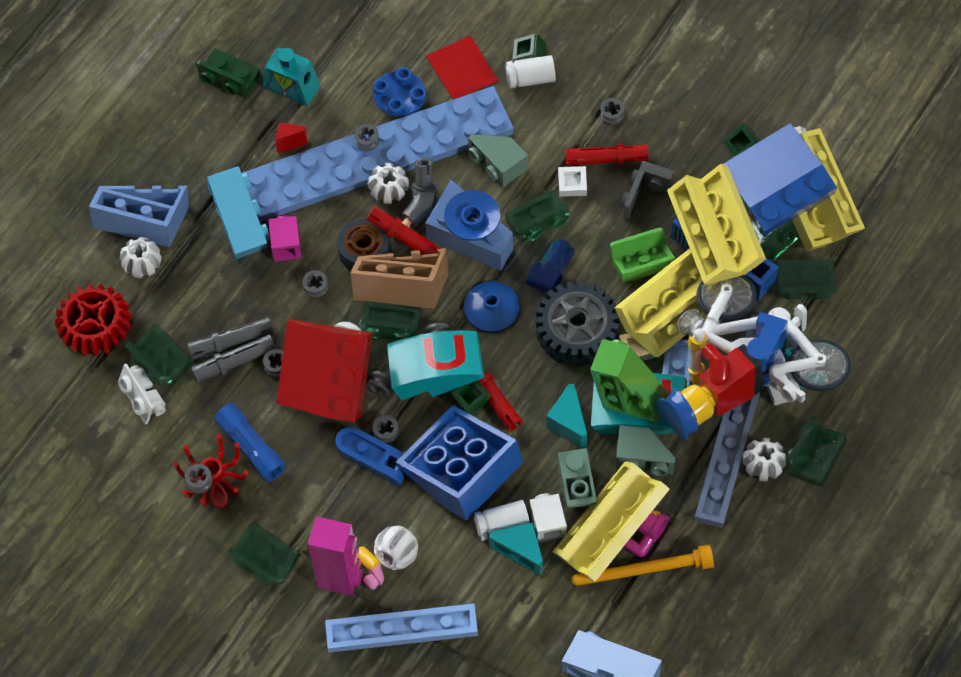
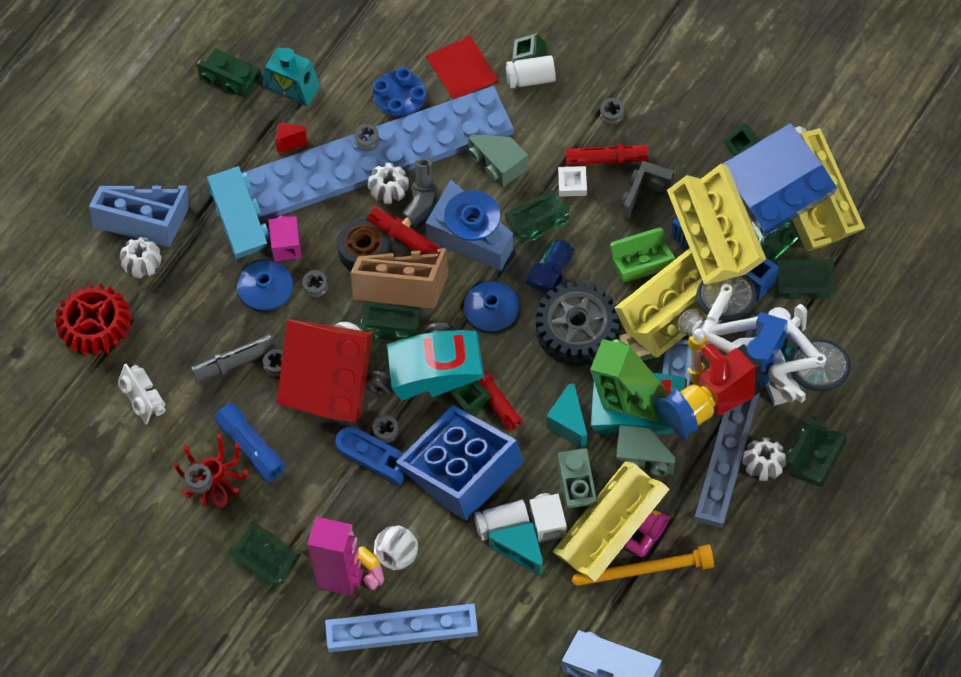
(160, 356): clear green bracket -> none
(219, 341): dark grey pin -> none
(268, 295): none -> blue dish

